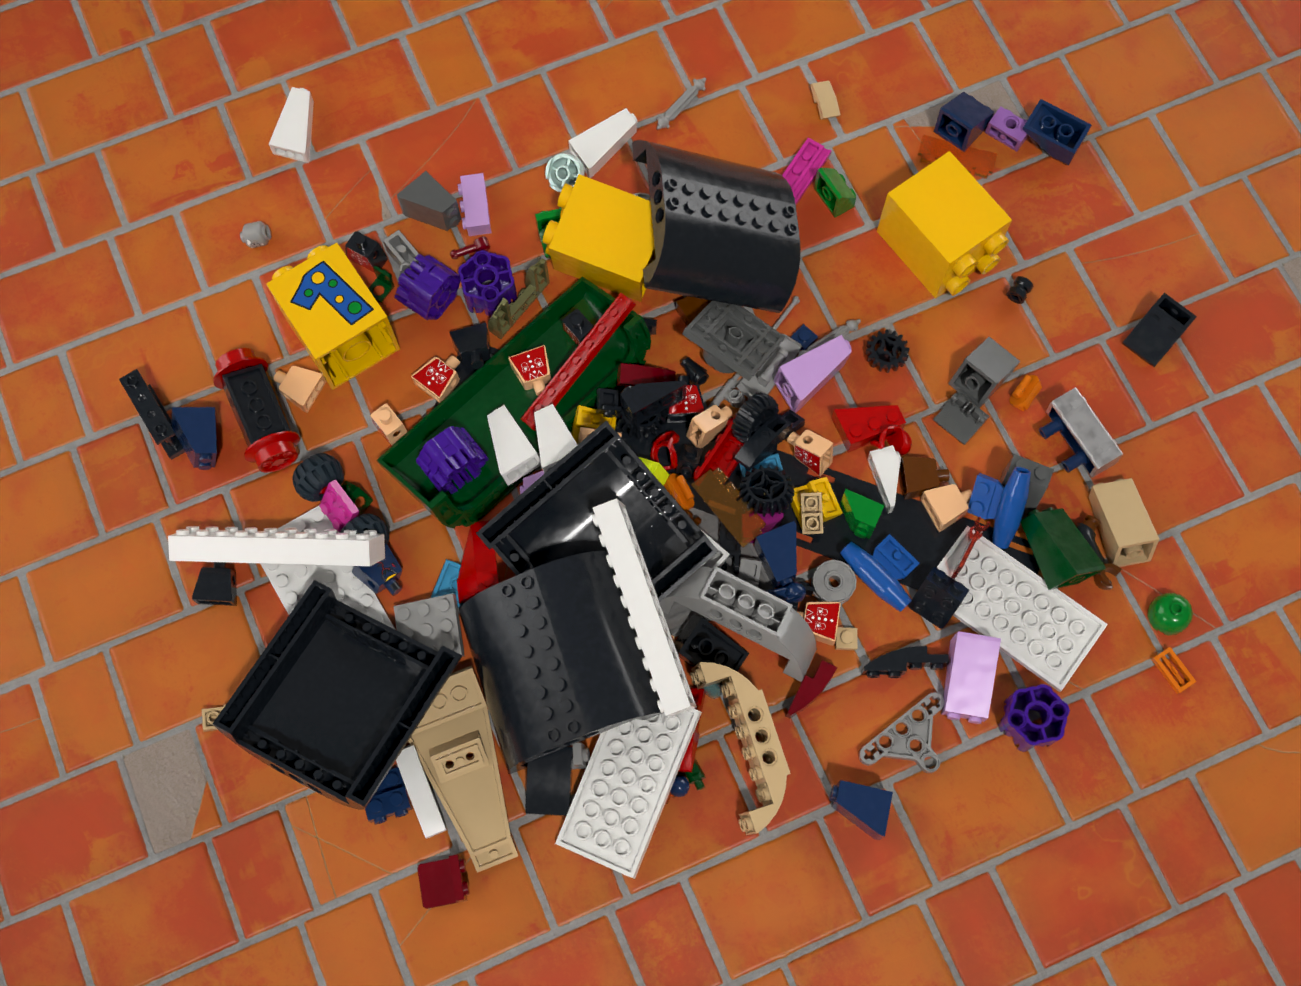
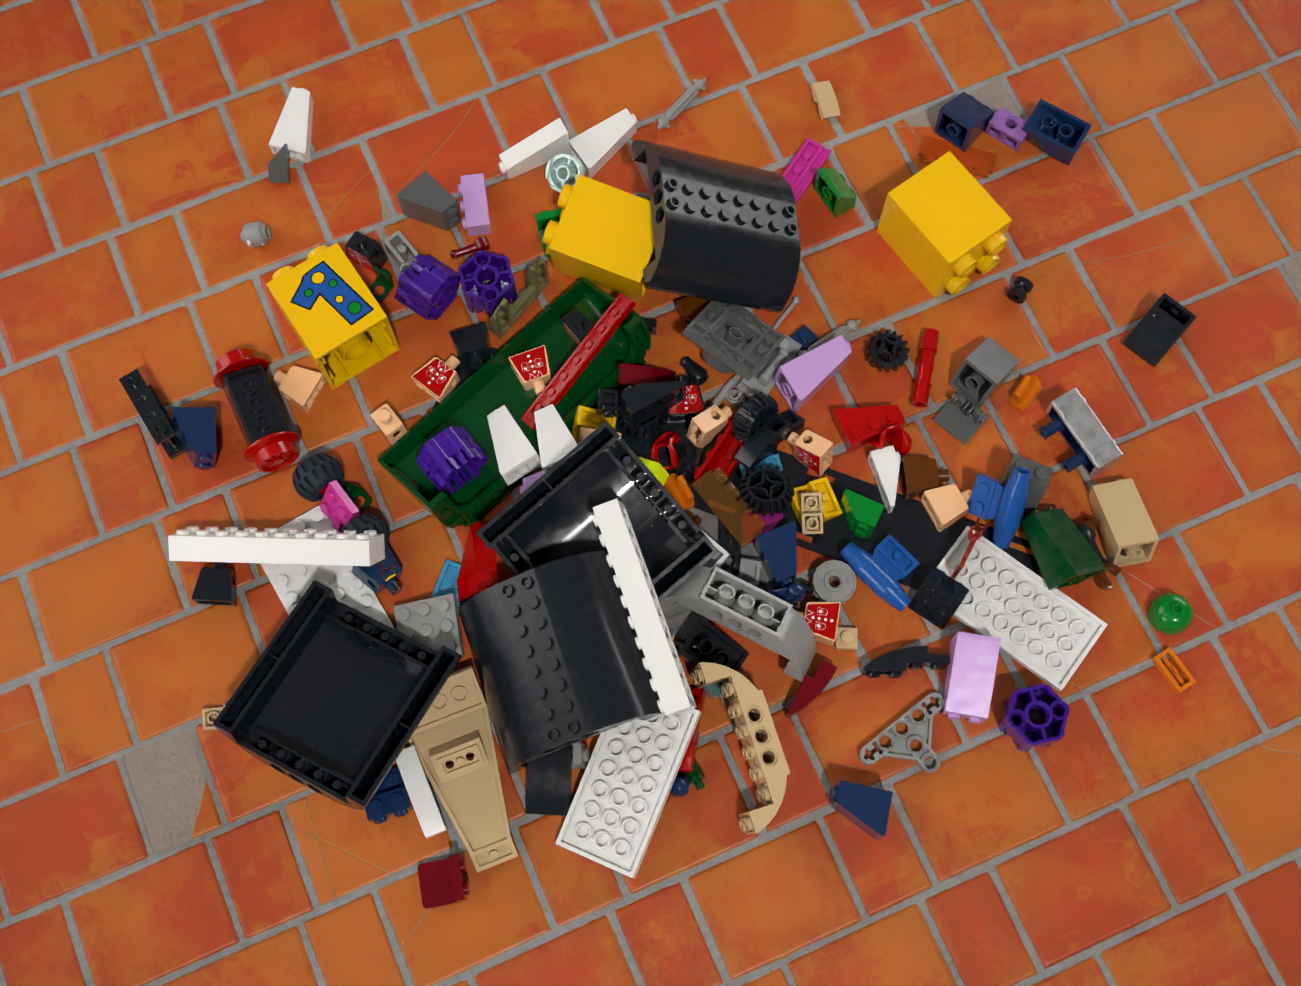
(278, 166): none -> dark grey slope
(535, 150): none -> white slope
(925, 368): none -> red piece

